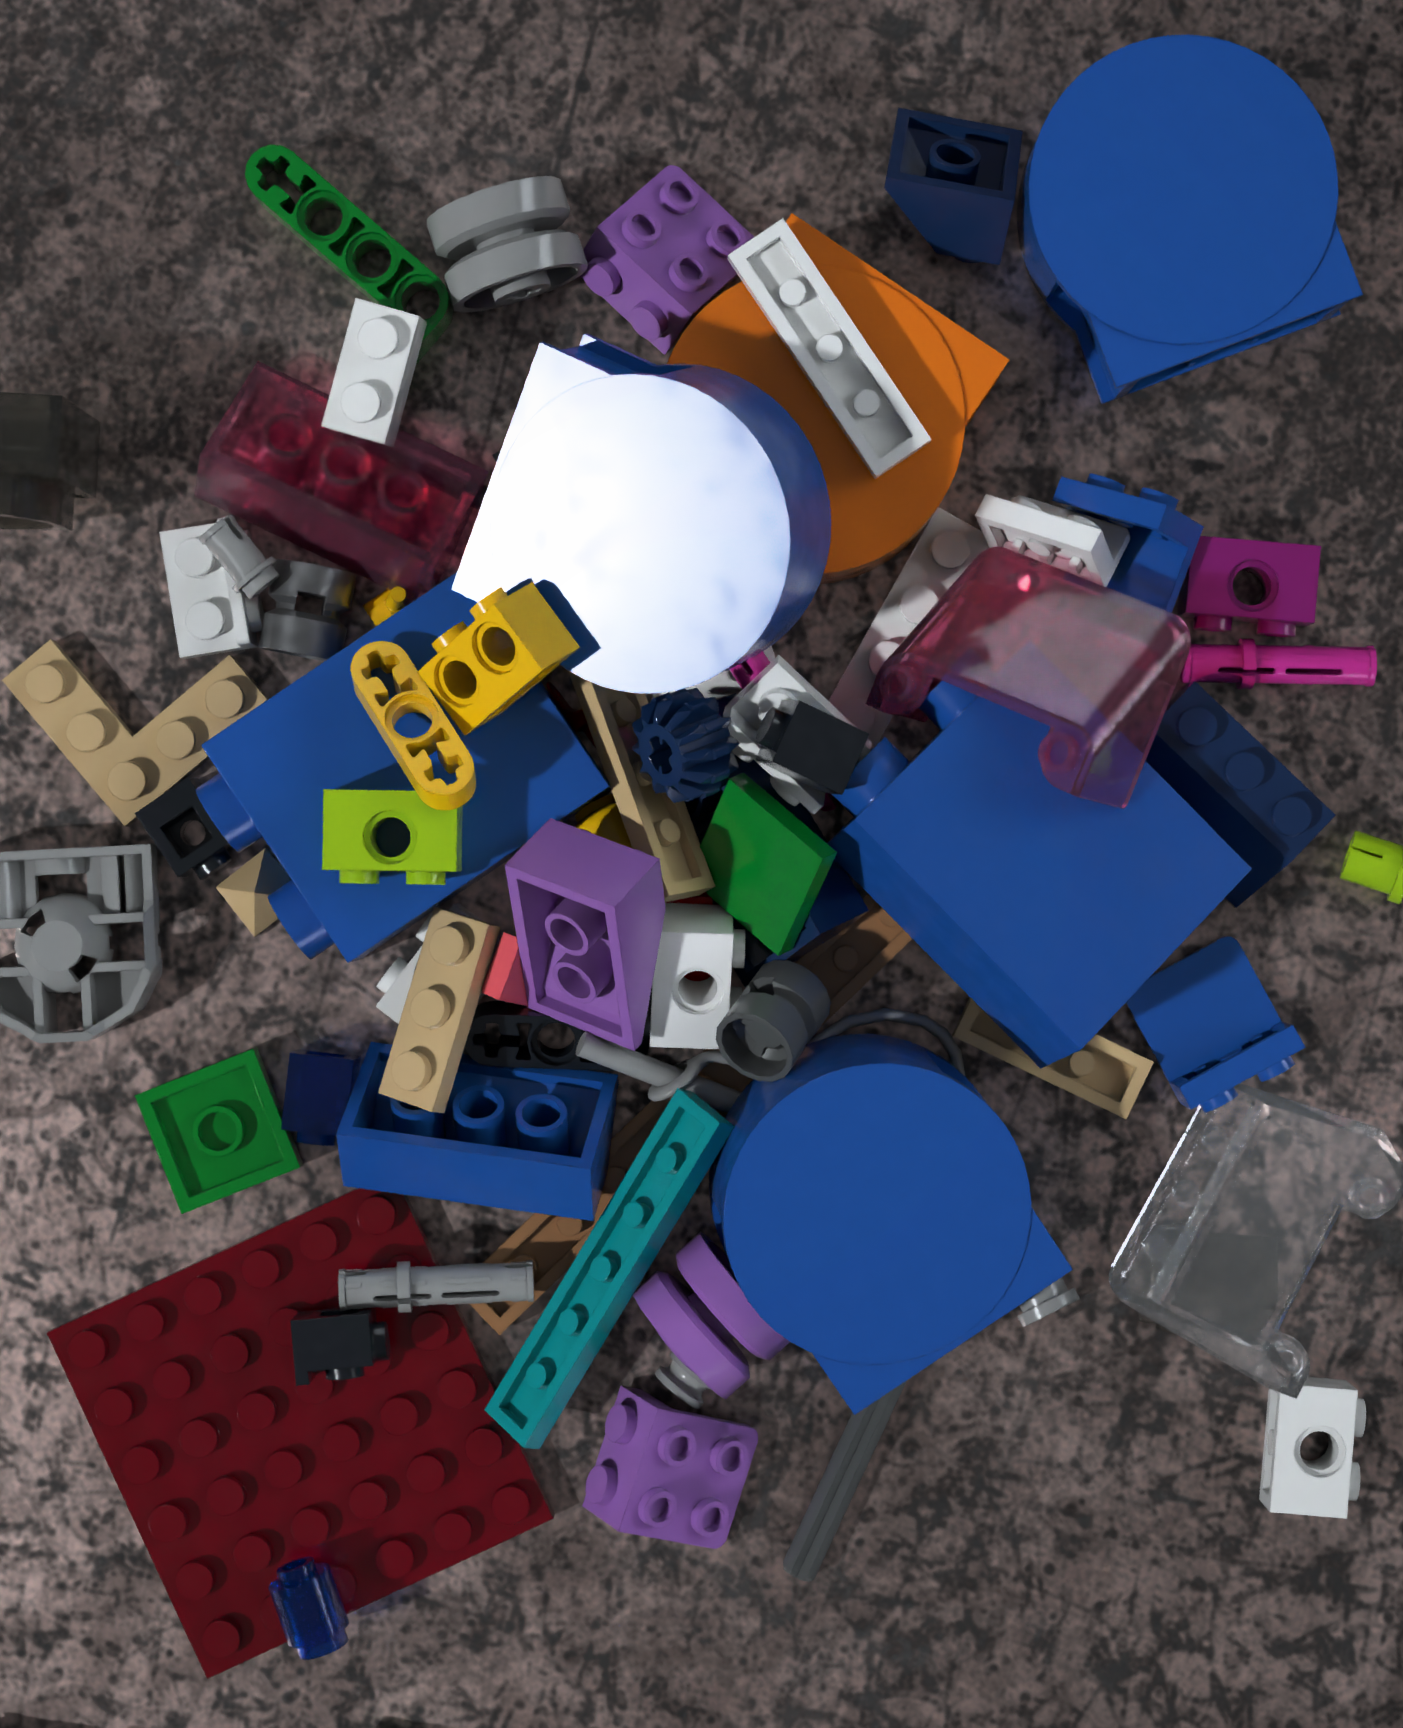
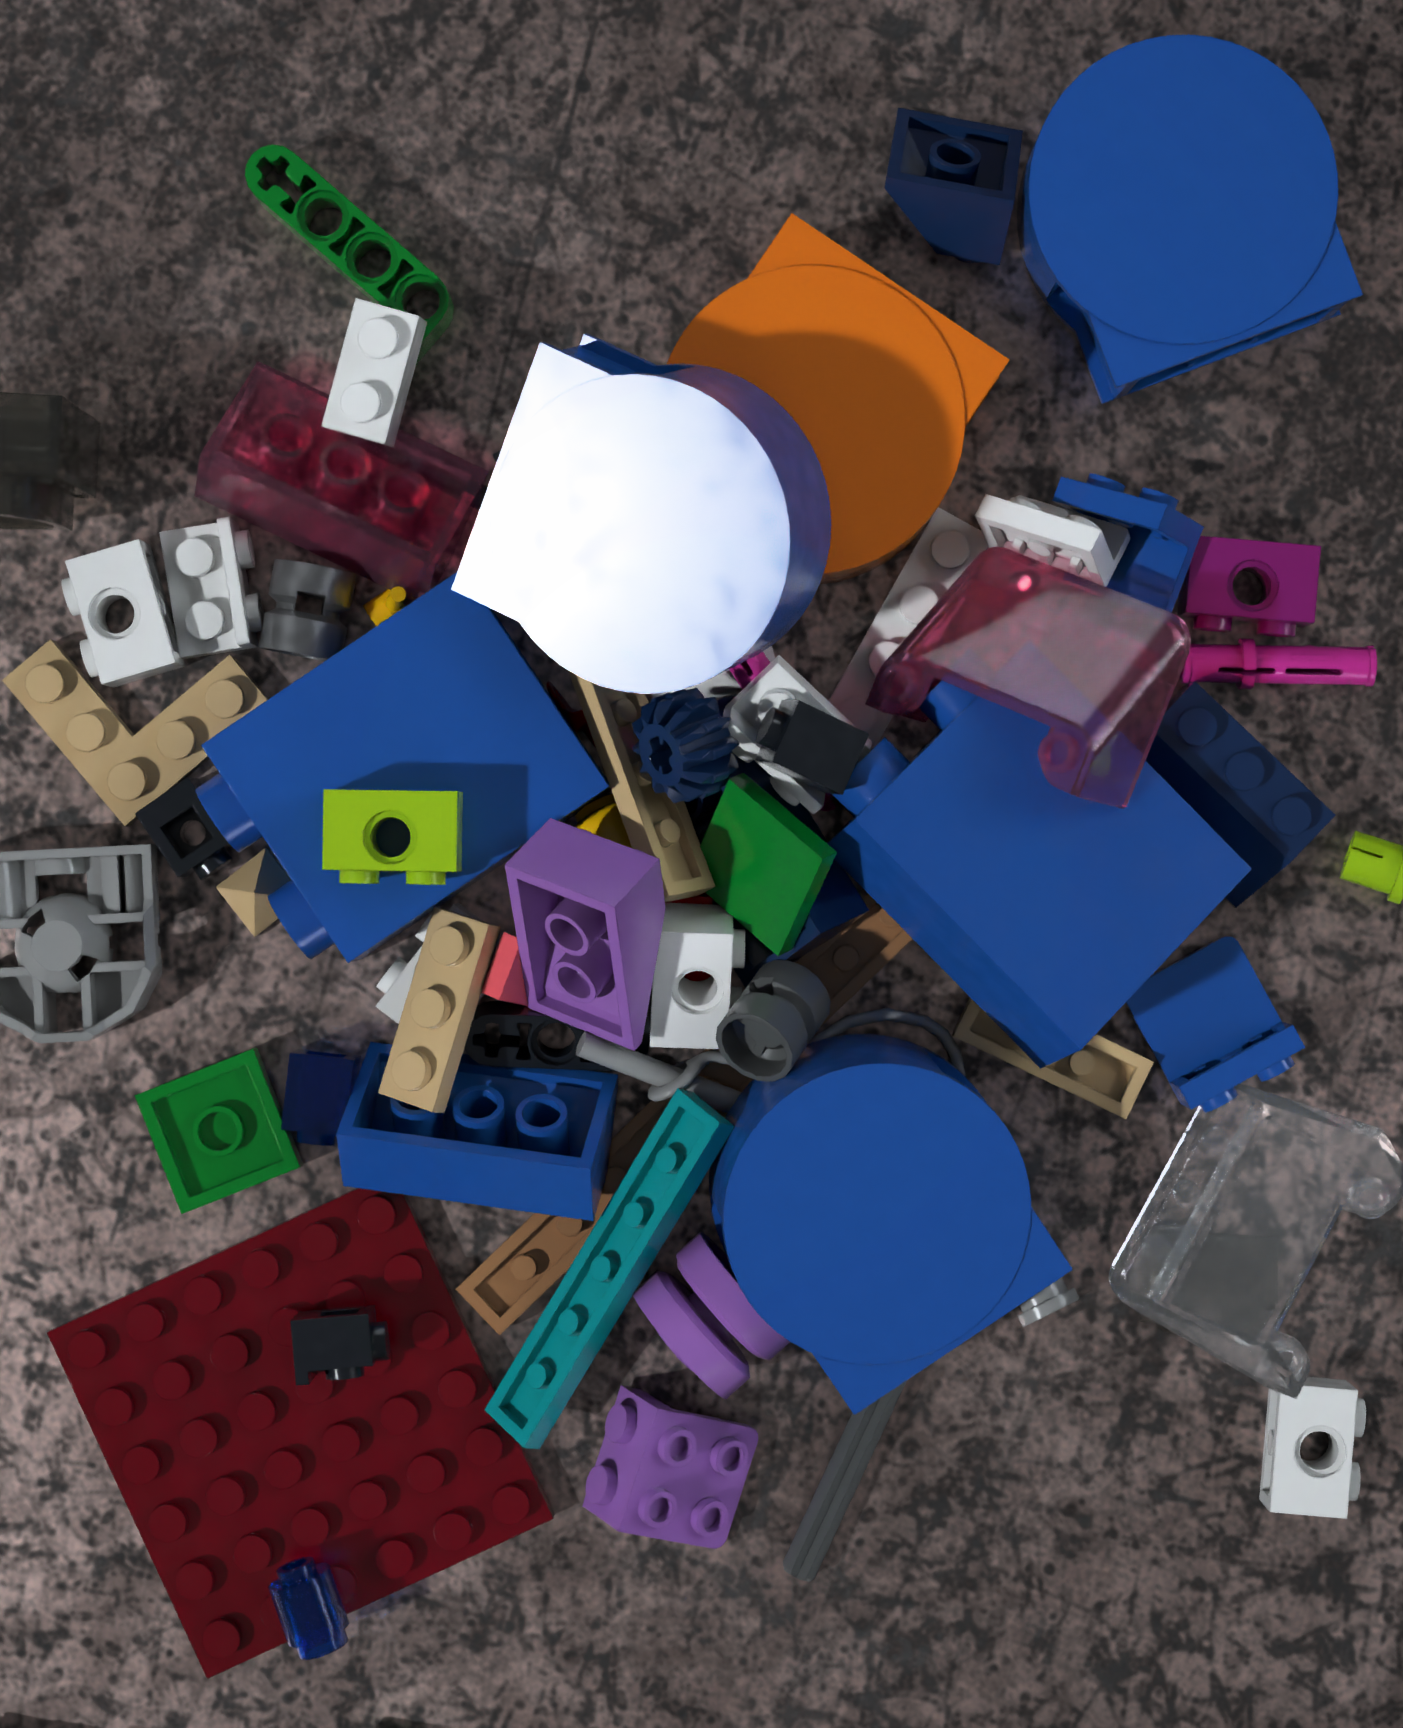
(150, 641): none -> white brick
(240, 557): light grey pin -> none
(413, 753): yellow beam -> none
(435, 1285): light grey pin -> none
(497, 656): yellow brick -> none
(506, 243): light grey wheel -> none
(663, 256): medium lavender bracket -> none
(682, 1382): light grey bush -> none
(829, 348): white plate -> none

